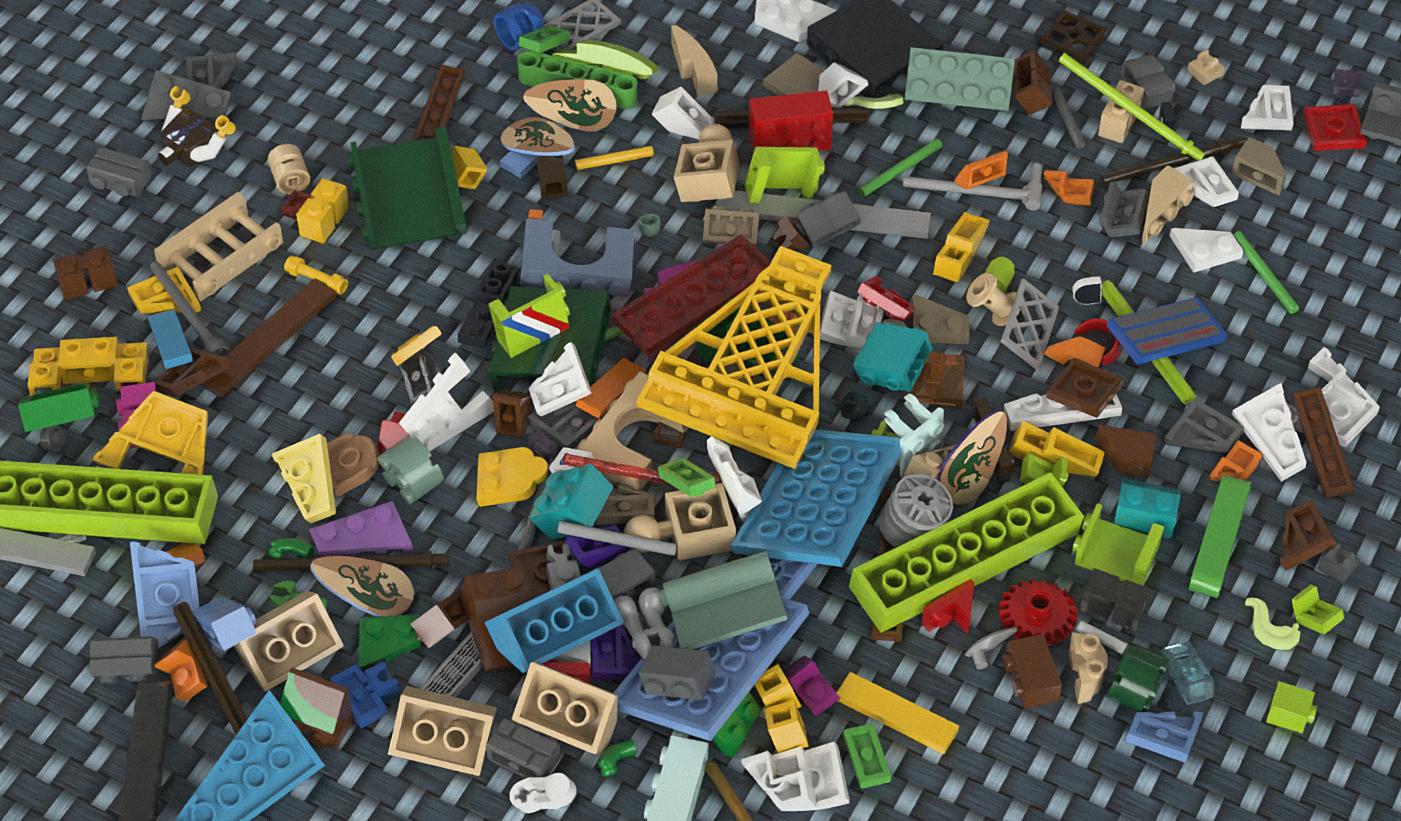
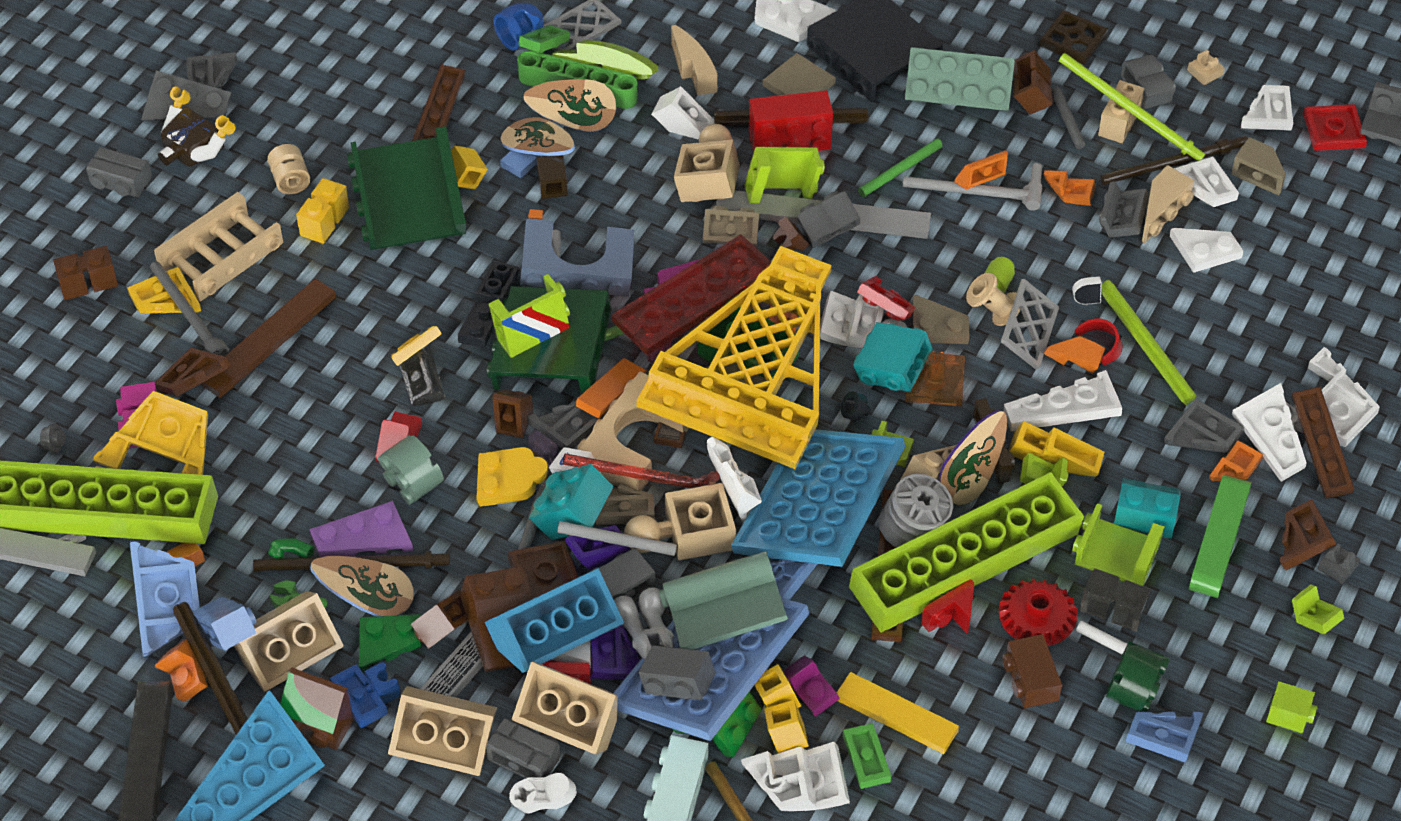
(58, 406): green window -> none
(88, 362): yellow bracket -> none
(124, 658): dark grey brick -> none
(170, 339): dark azure tile -> none
(294, 204): clear red plate -> none
(297, 266): yellow bar -> none
(309, 476): light yellow wing -> none
(351, 461): medium nougat tile -> none
(438, 416): white wing -> none
(560, 569): light grey plate -> none
(561, 383): white wing -> none
(613, 754): green arm -> none
(614, 158): yellow bar -> none
(649, 225): sand green hinge -> none
(686, 477): bright green plate -> none
(841, 84): white slope -> none
(877, 103): yellowish green piece -> none
(924, 438): light aqua plate -> none
(960, 247): yellow slope -> none
(987, 643): light grey bar -> none
(1085, 388): reddish brown tile -> none
(1090, 661): tan cylinder -> none
(1127, 449): reddish brown slope -> none
(1167, 115): black tile -> none
(1167, 330): tile -> none
(1192, 689): clear light blue slope -> none
(1266, 273): bright green bar -> none
(1273, 636): yellowish green piece -> none
(1346, 83): clear purple plate -> none

